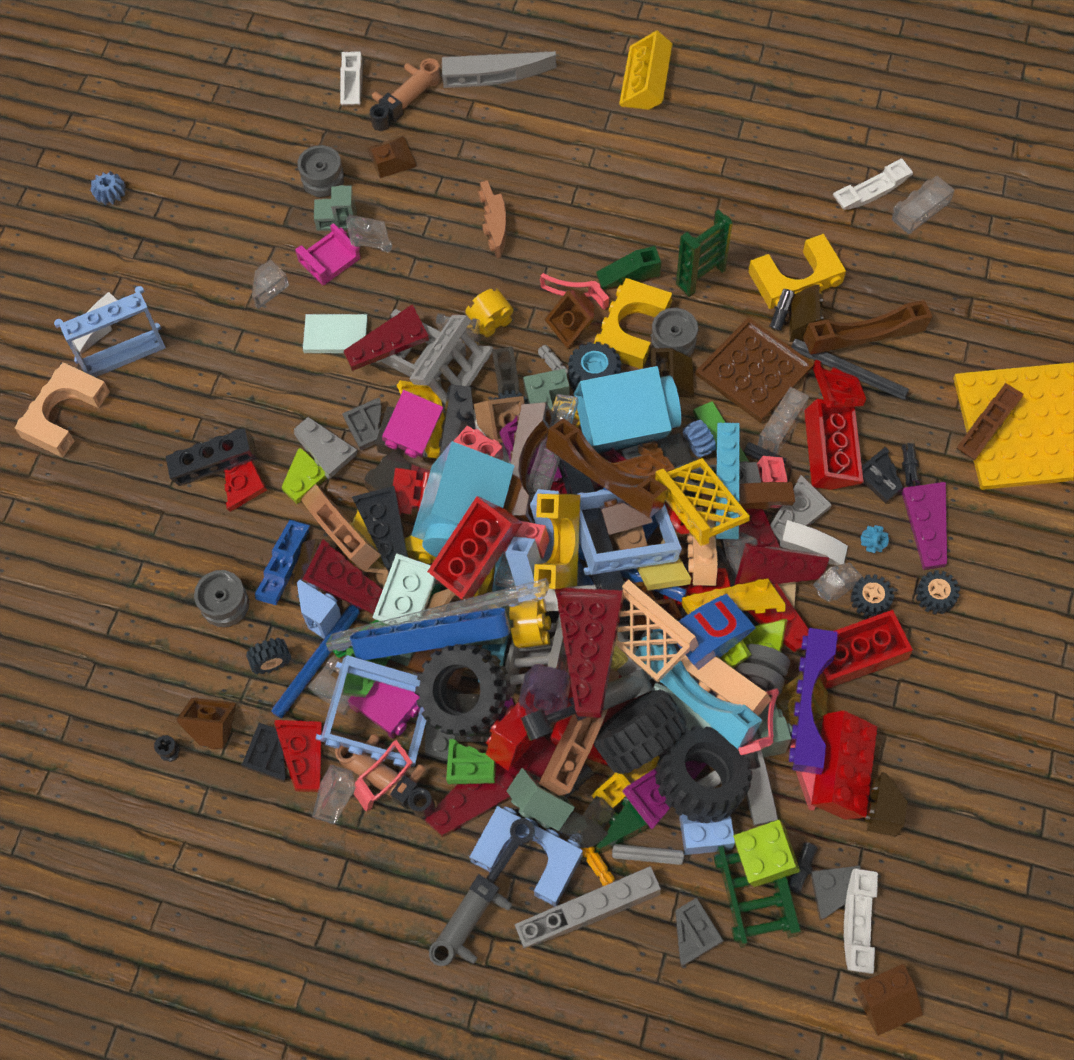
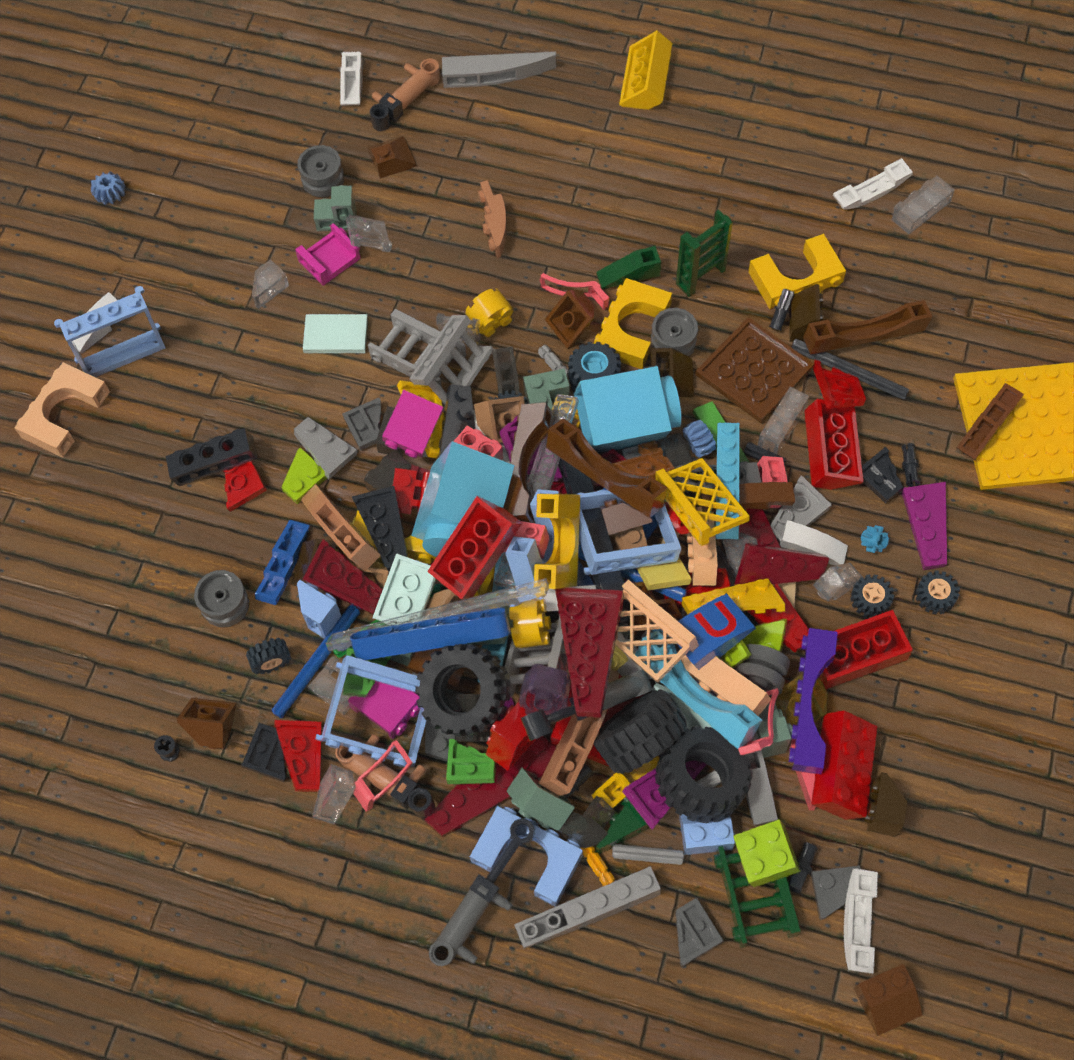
(391, 337): dark red wing -> none

